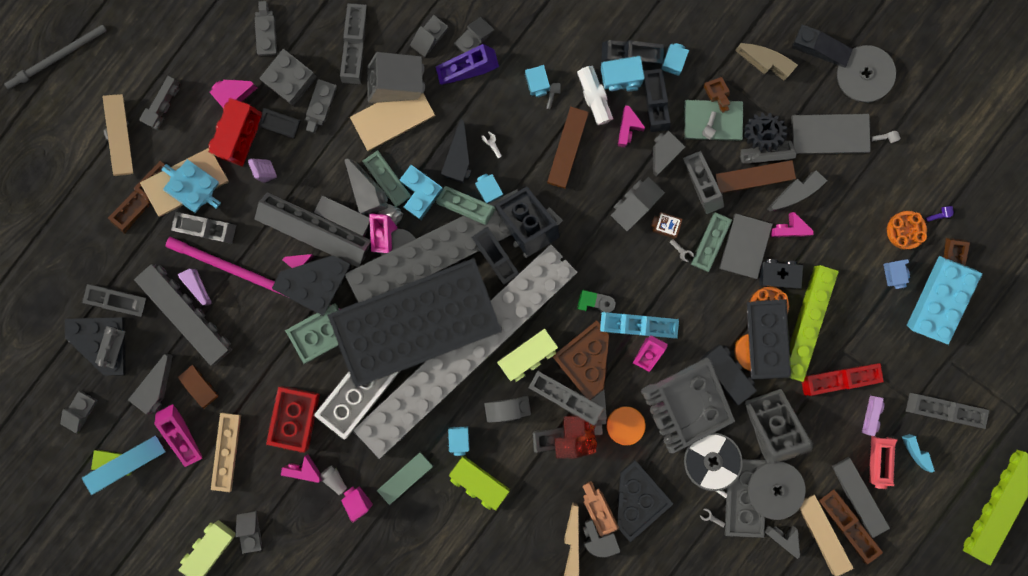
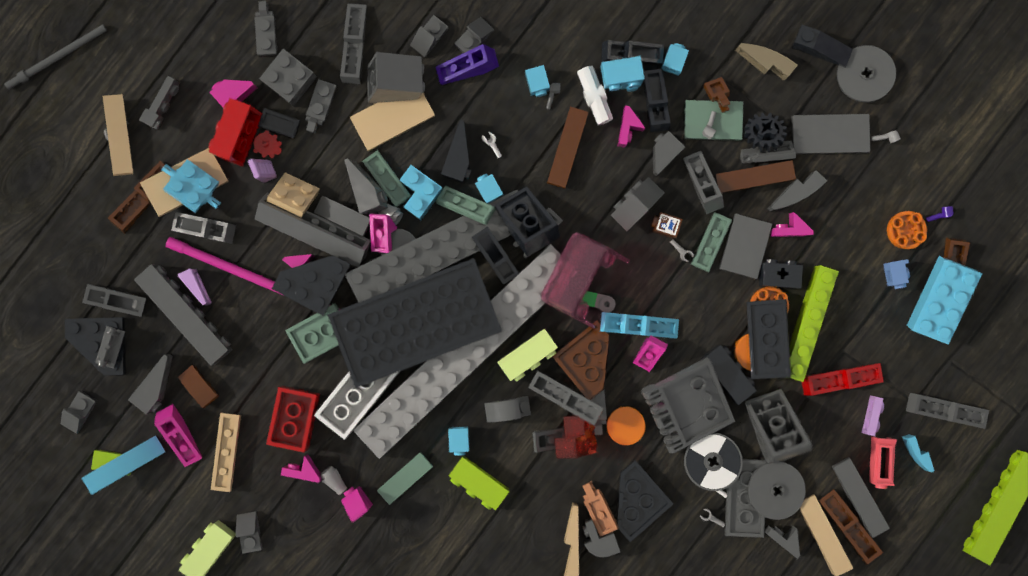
(267, 144): none -> red piece
(293, 194): none -> tan plate
(574, 275): none -> clear pink windscreen

